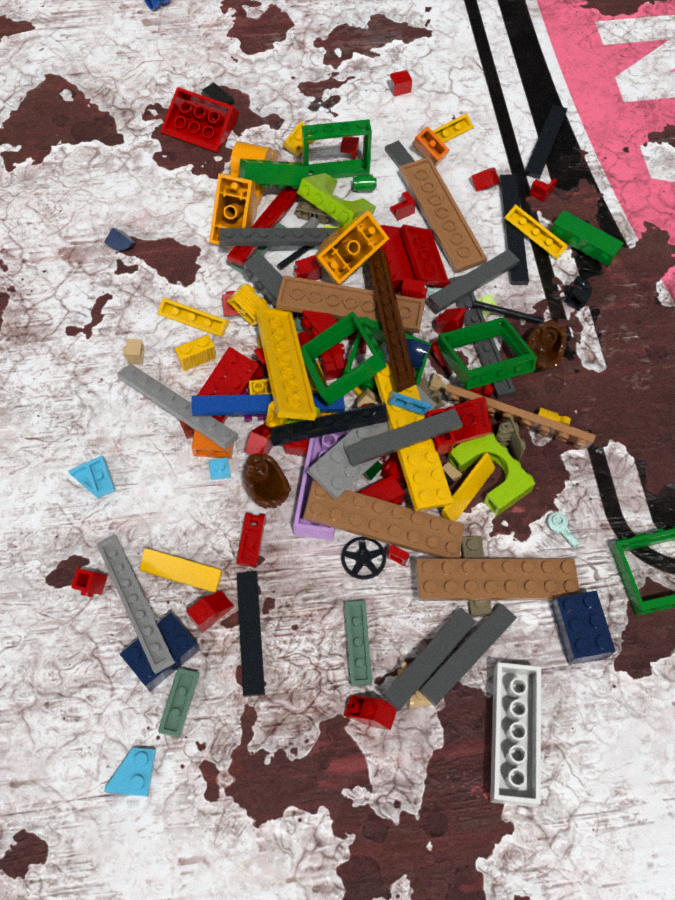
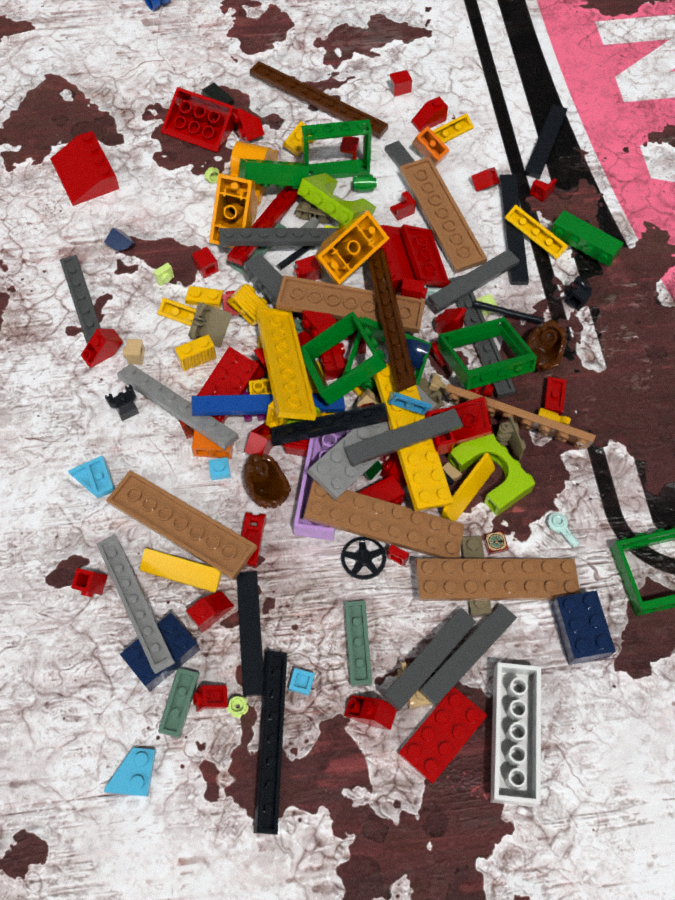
(80, 296): none -> dark grey tile
(84, 169): none -> red slope
(101, 346): none -> red slope
(124, 403): none -> black piece
(163, 274): none -> yellowish green plate
(182, 524): none -> medium nougat plate
(204, 295): none -> yellow plate
(205, 262): none -> red panel
(210, 321): none -> dark tan hinge
(210, 697): none -> red bracket
(211, 178): none -> yellowish green plate
(236, 700): none -> yellowish green plate
(248, 124): none -> red slope
(270, 744): none -> black tile
(301, 682): none -> medium azure plate
(315, 97): none -> reddish brown plate
(430, 114): none -> red slope
(442, 735): none -> red plate
(495, 542): none -> tile
(555, 394): none -> red plate

